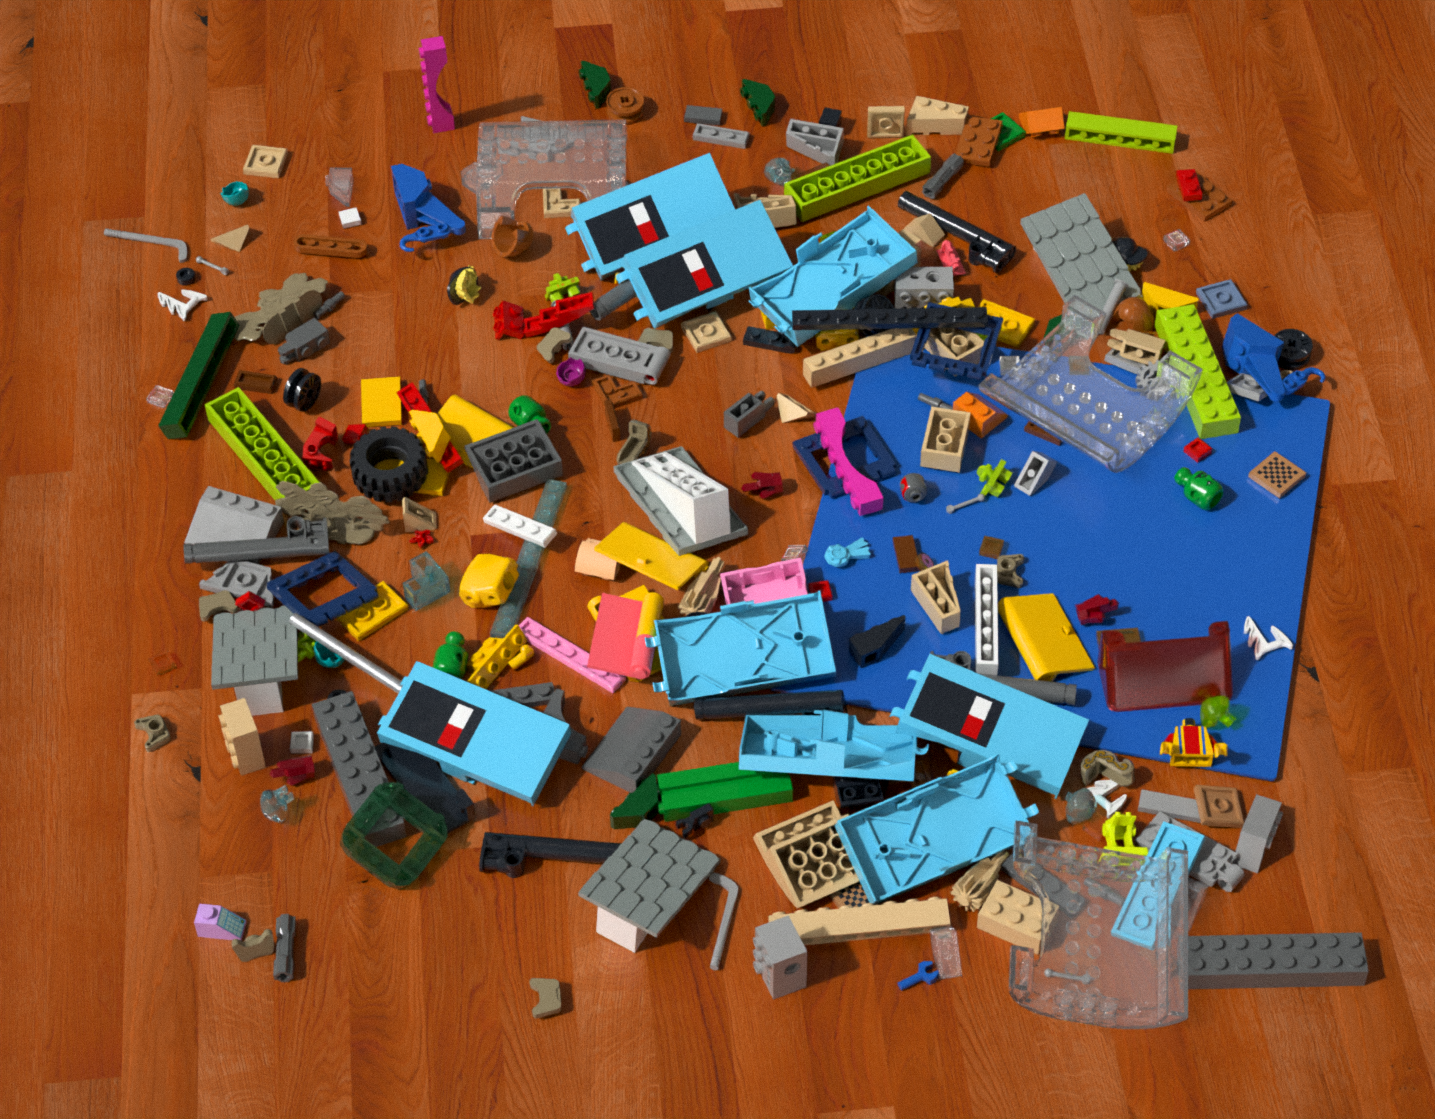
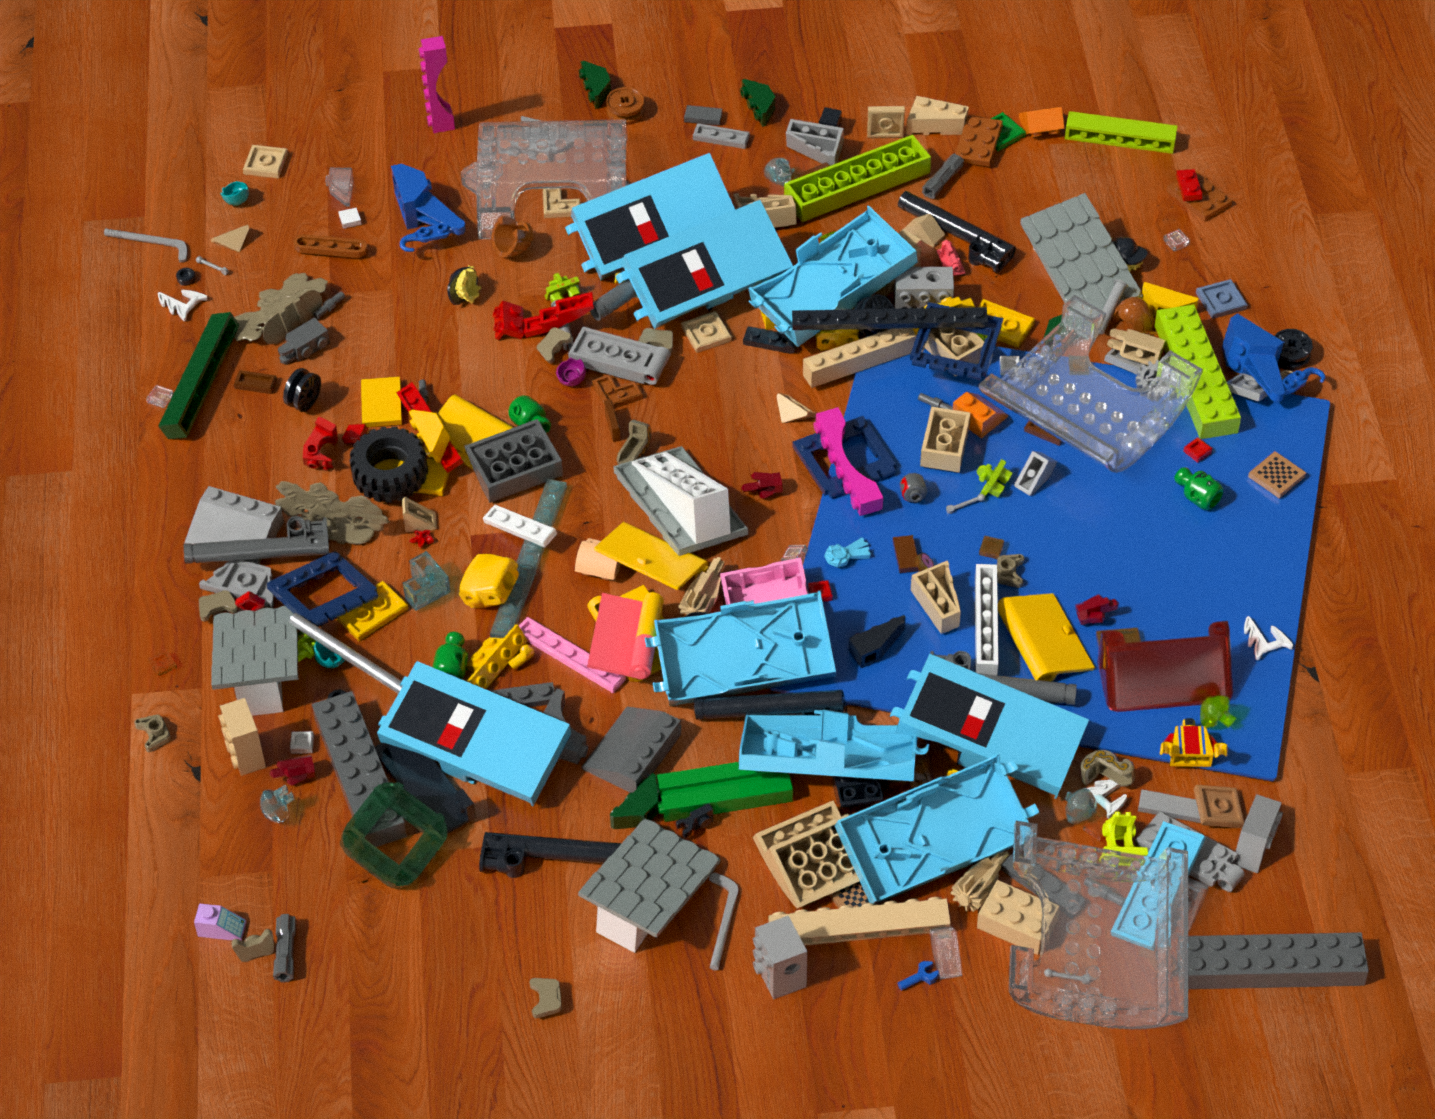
(257, 443): lime brick -> none
(746, 412): dark grey hinge -> none

